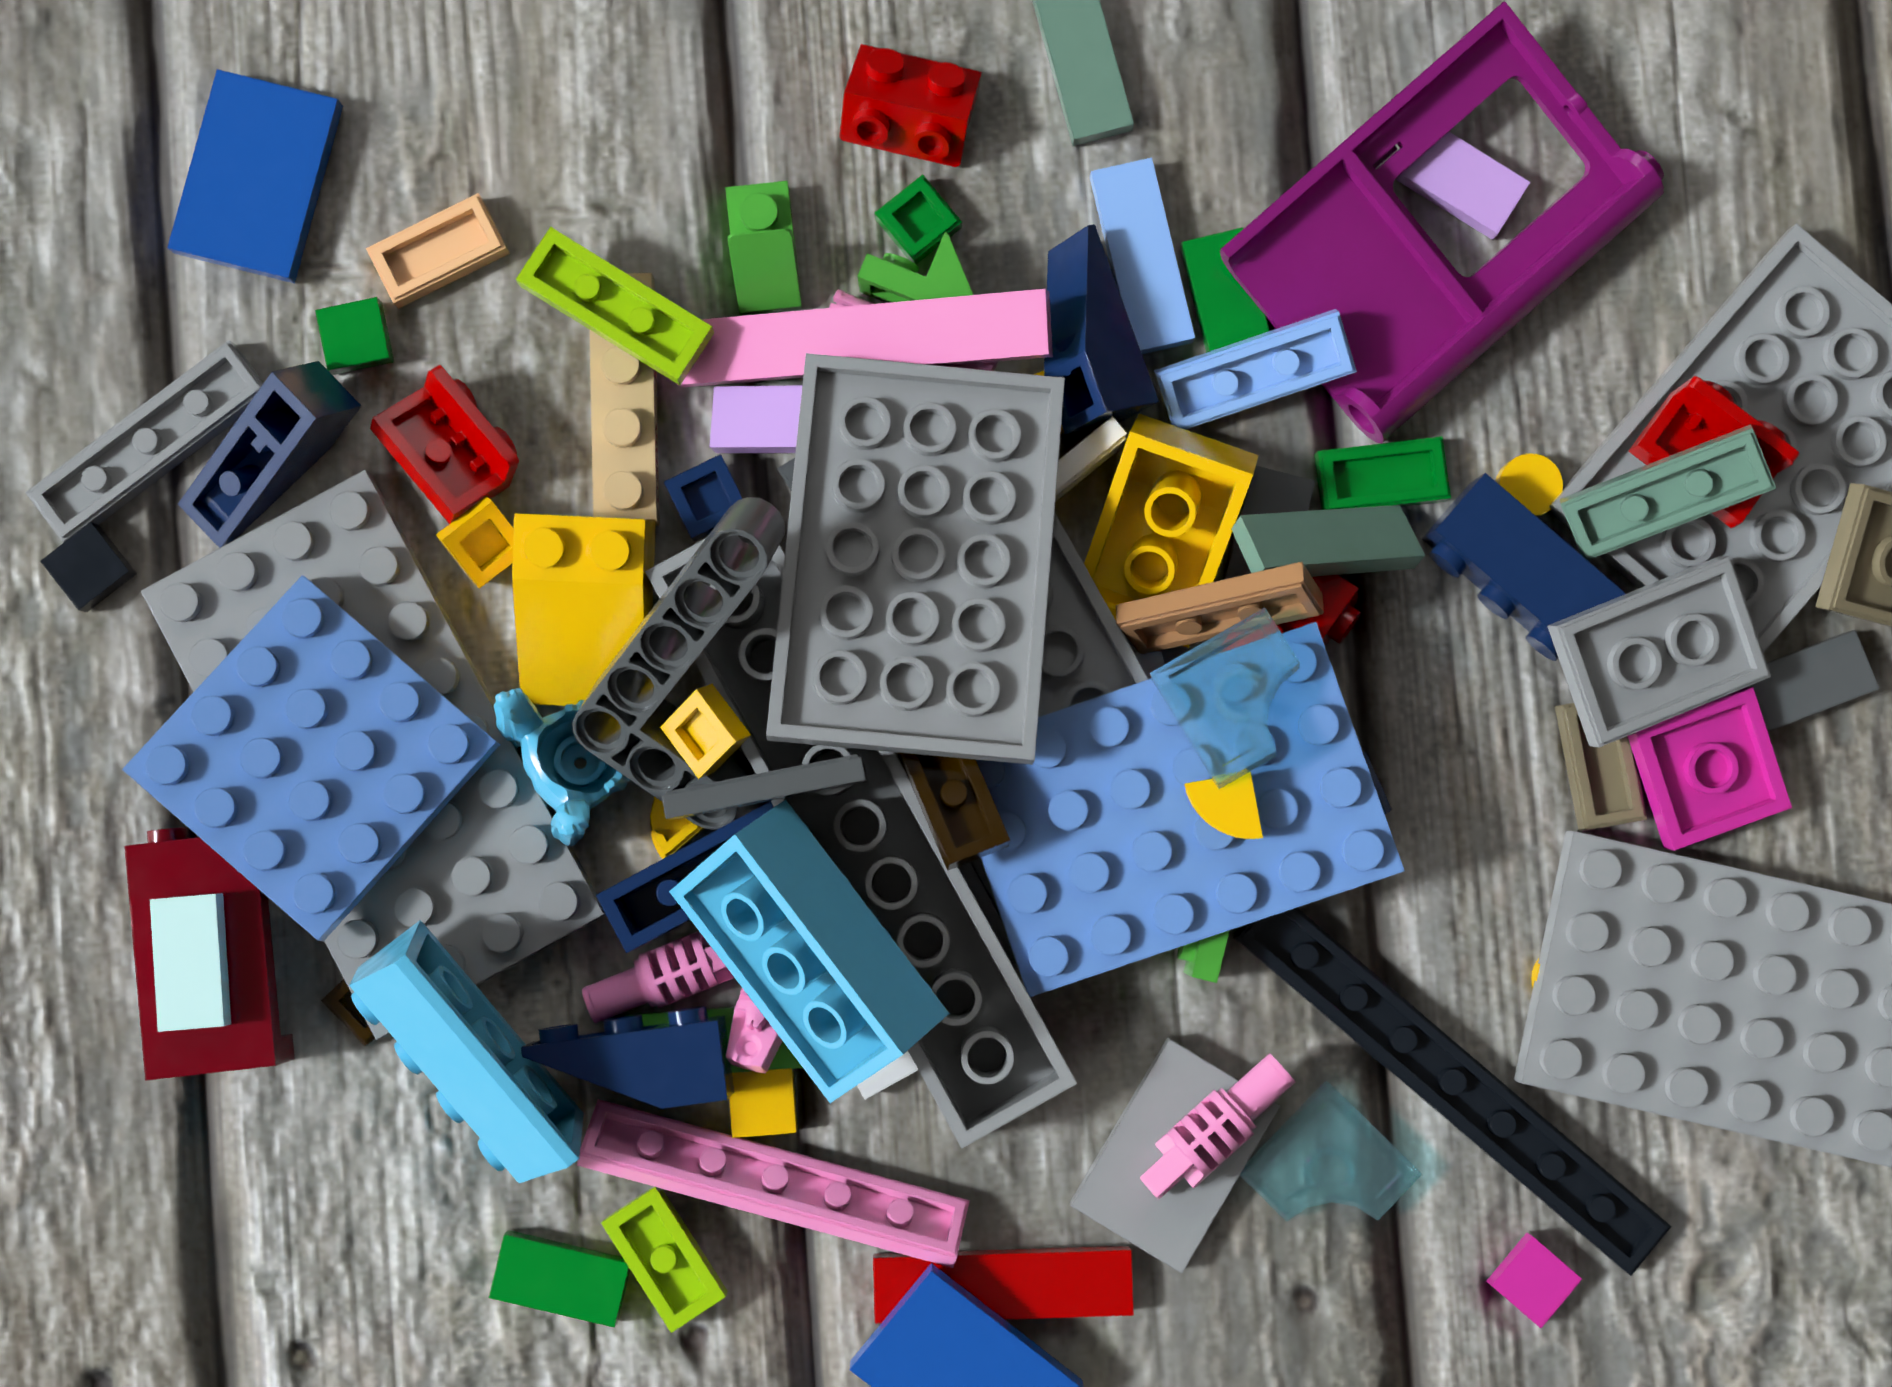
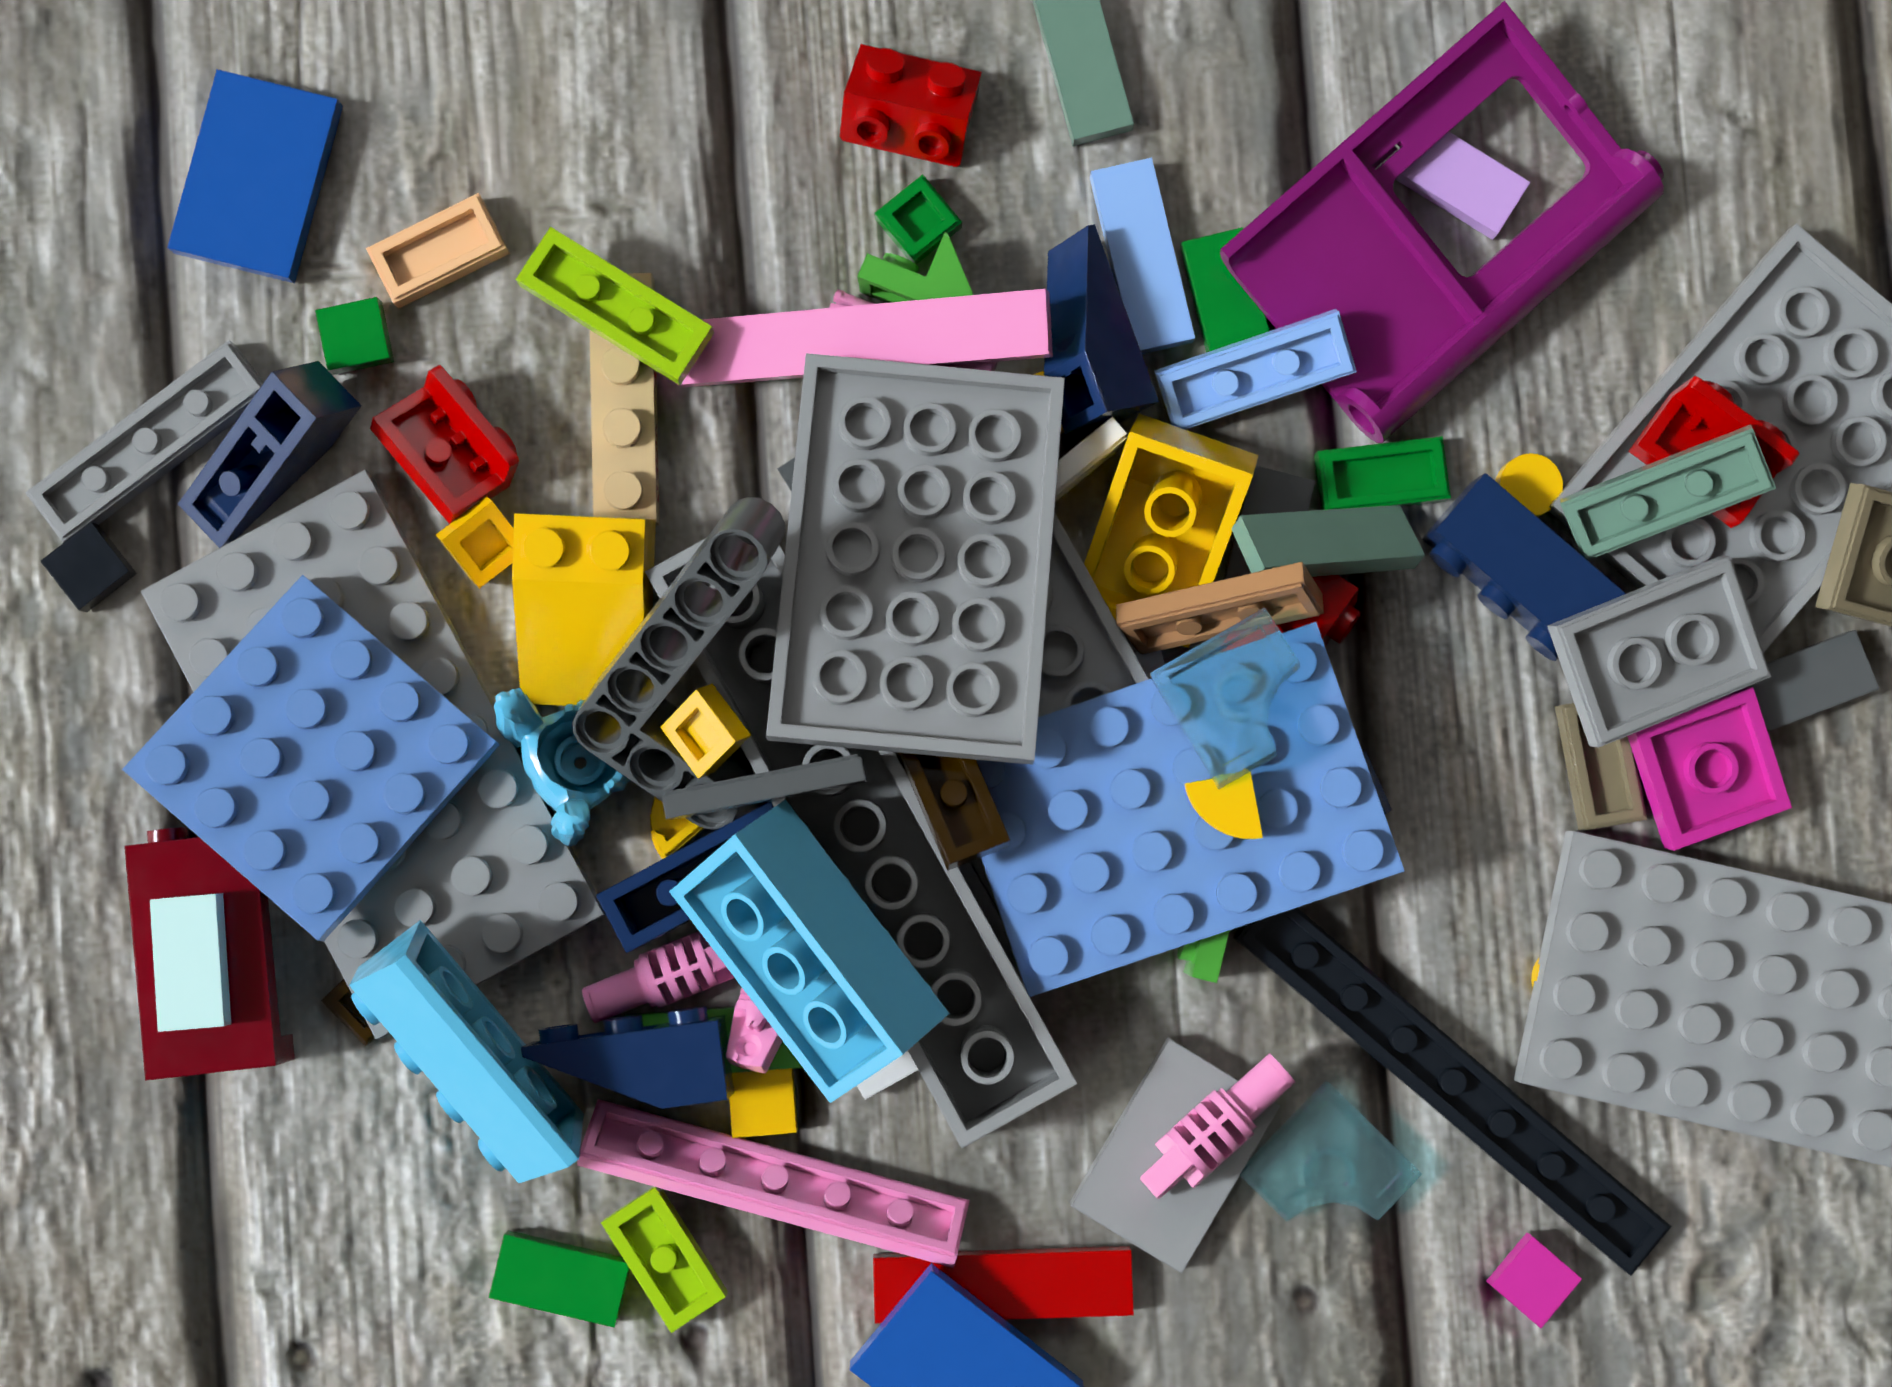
(703, 495): dark blue plate -> none
(755, 419): lavender tile -> none
(763, 248): bright green slope -> none

